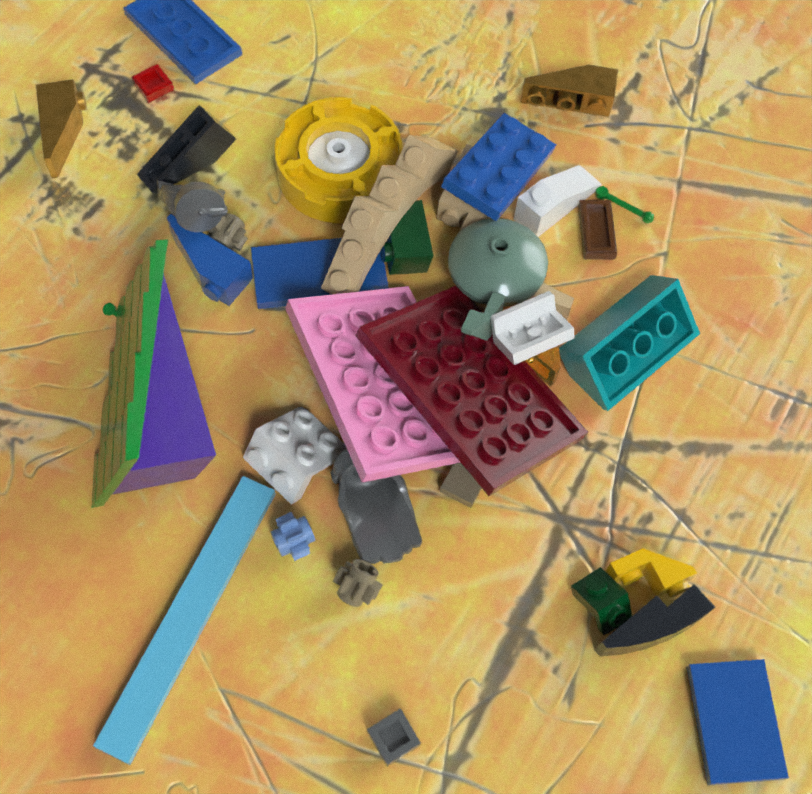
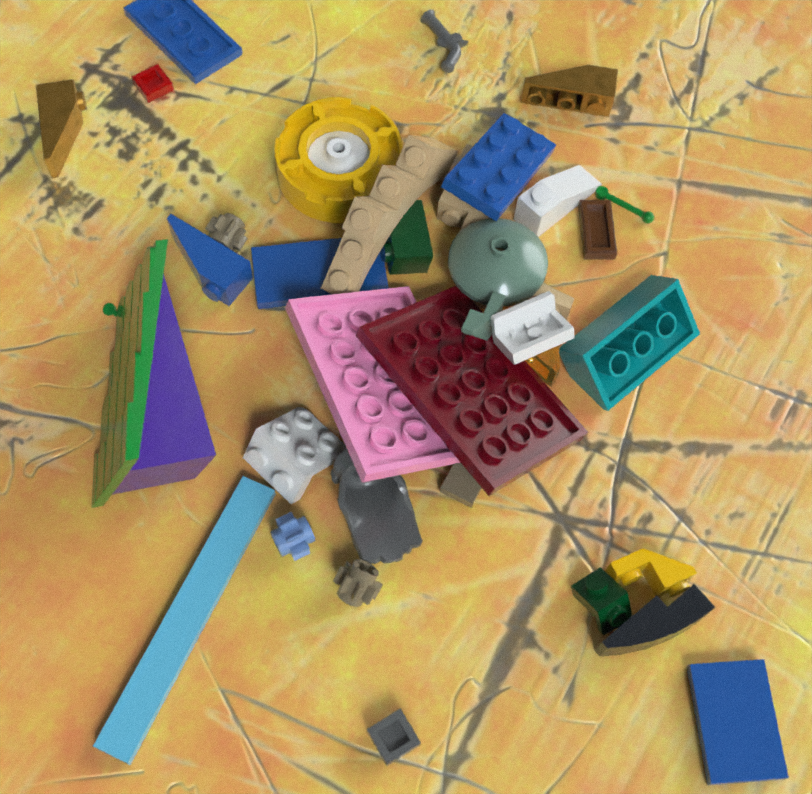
(188, 150): black slope -> none
(194, 205): dark grey hair -> none
(452, 42): none -> dark grey piece

